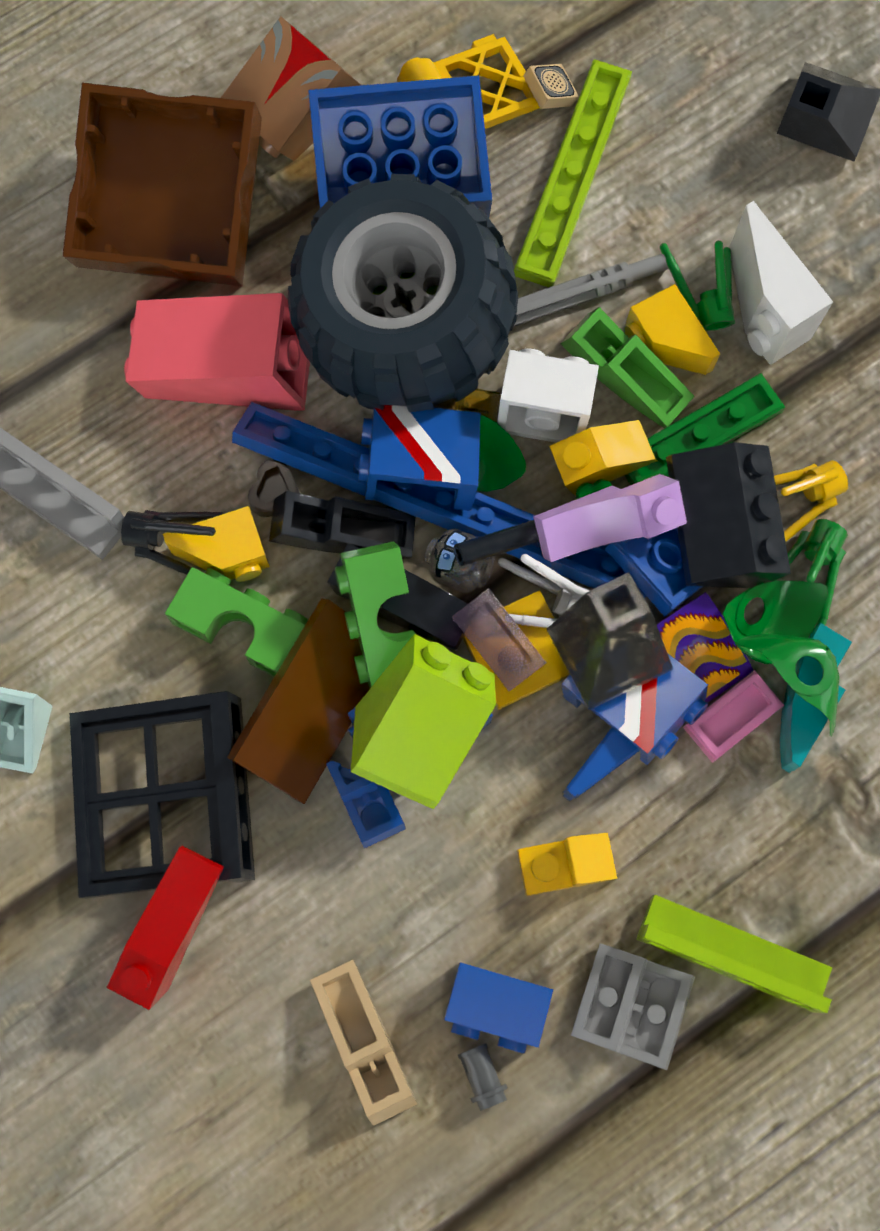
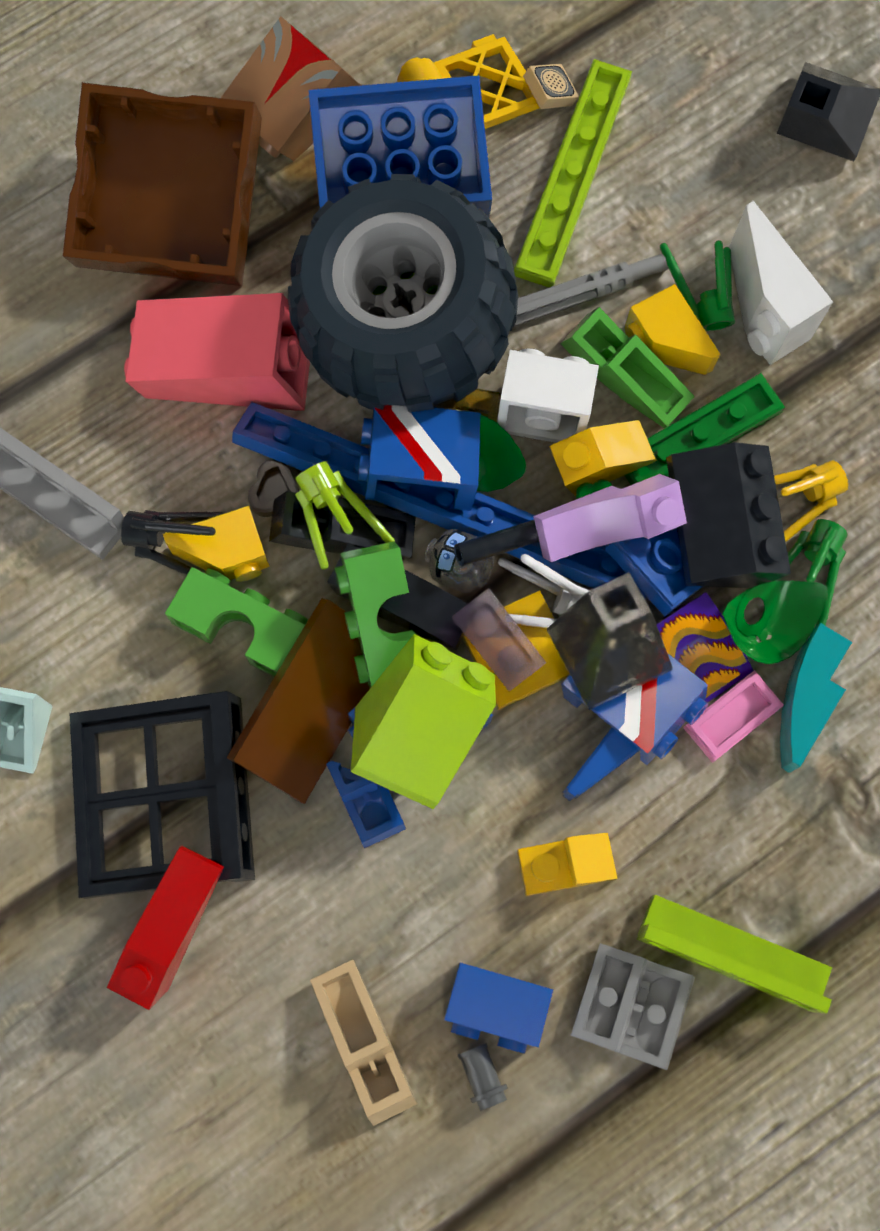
(321, 487): none -> lime plant
(785, 652): green piece -> none

